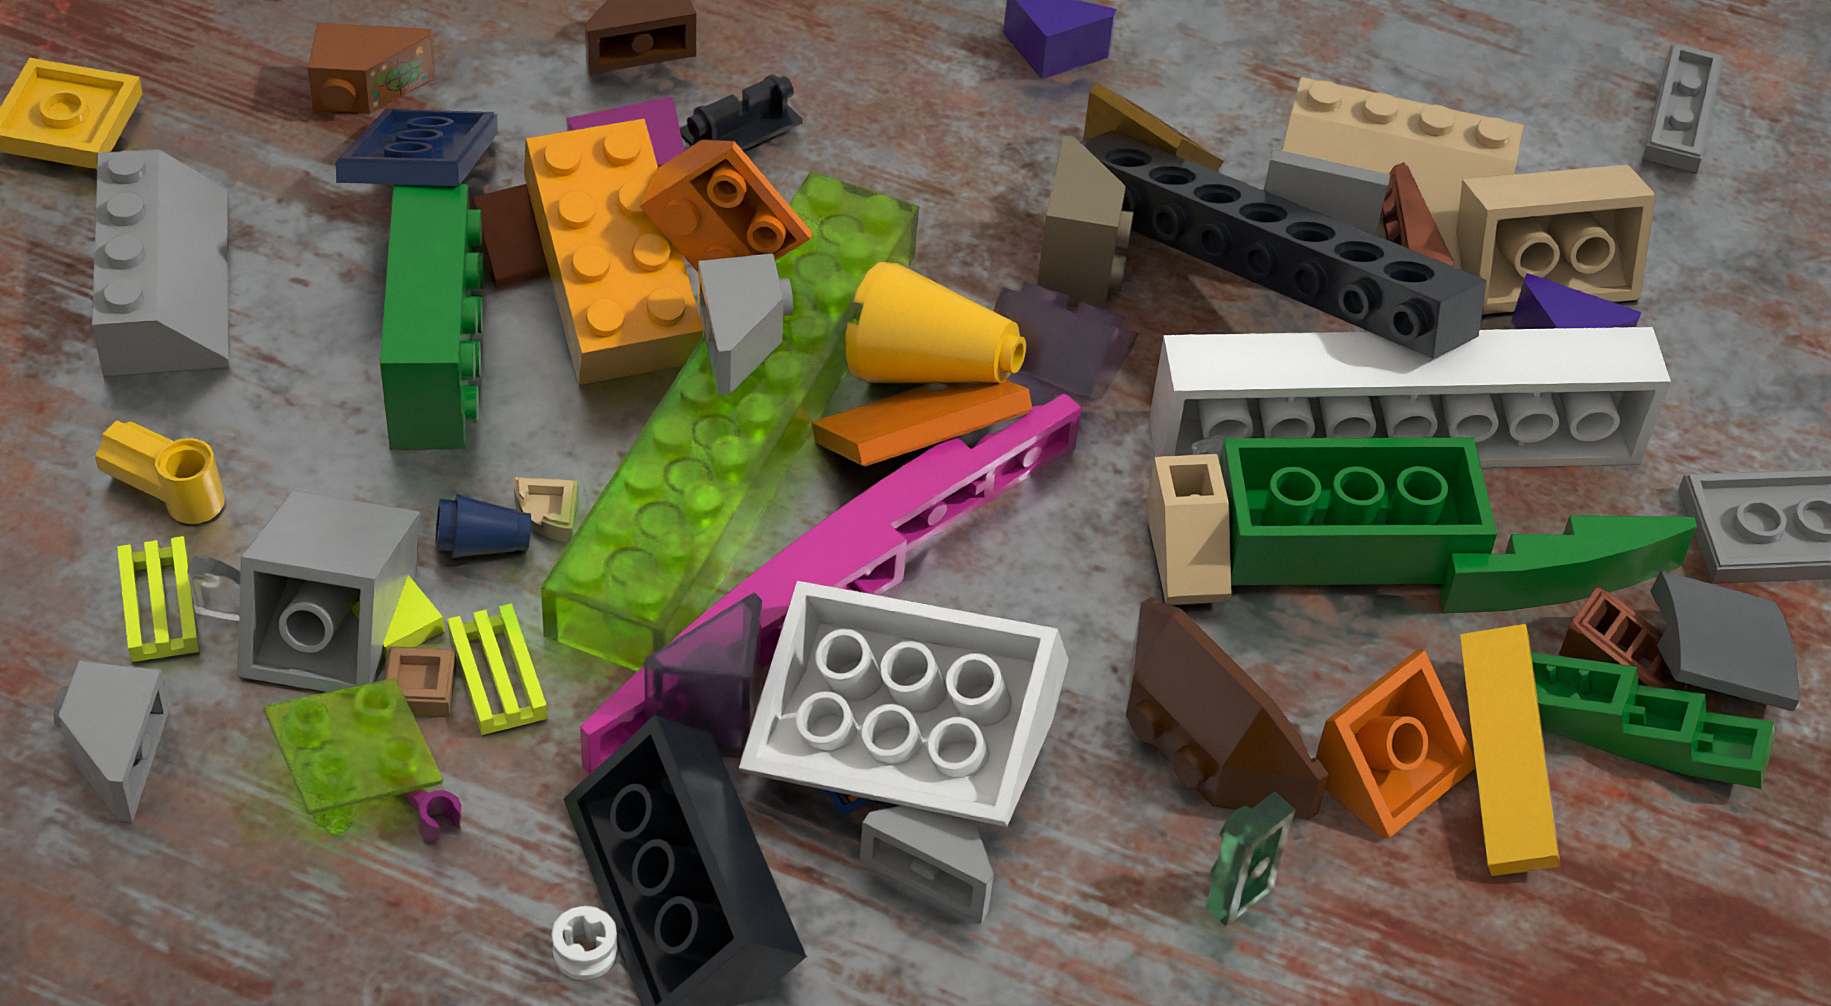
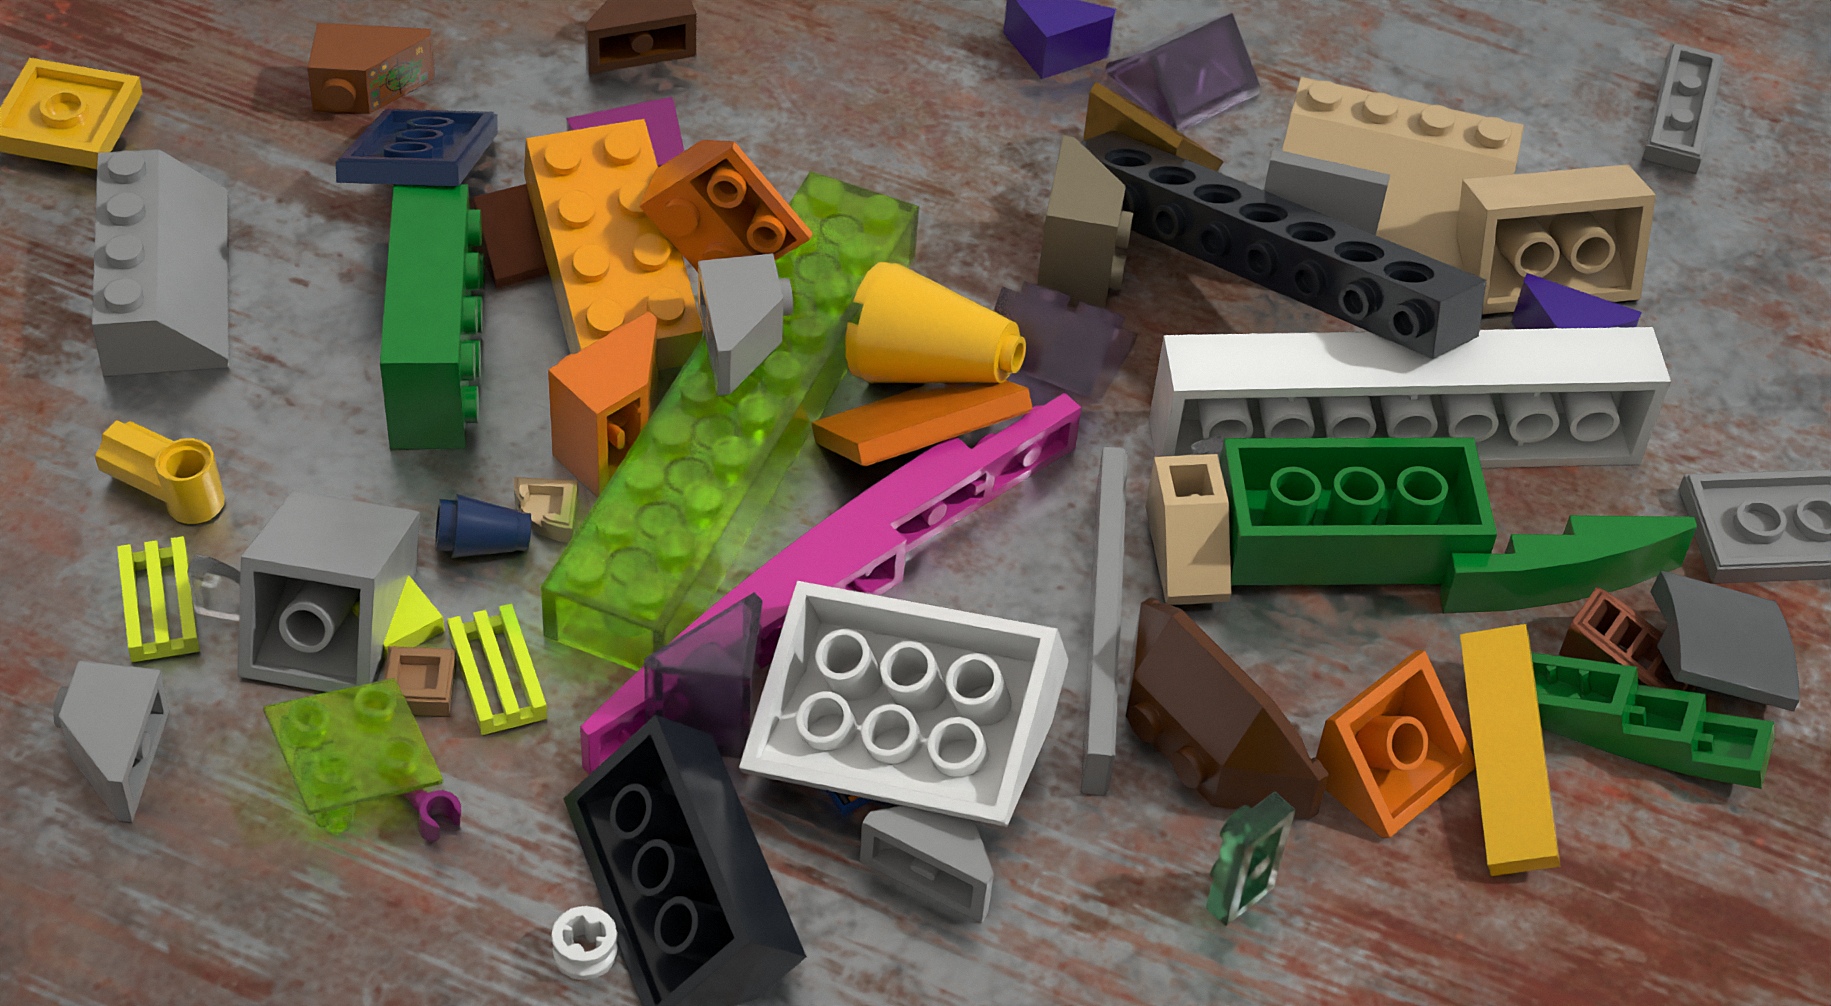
(604, 400): none -> orange slope
(752, 120): black hinge -> none
(1104, 623): none -> light grey tile
(1189, 72): none -> clear purple slope
(1409, 219): copper slope -> none

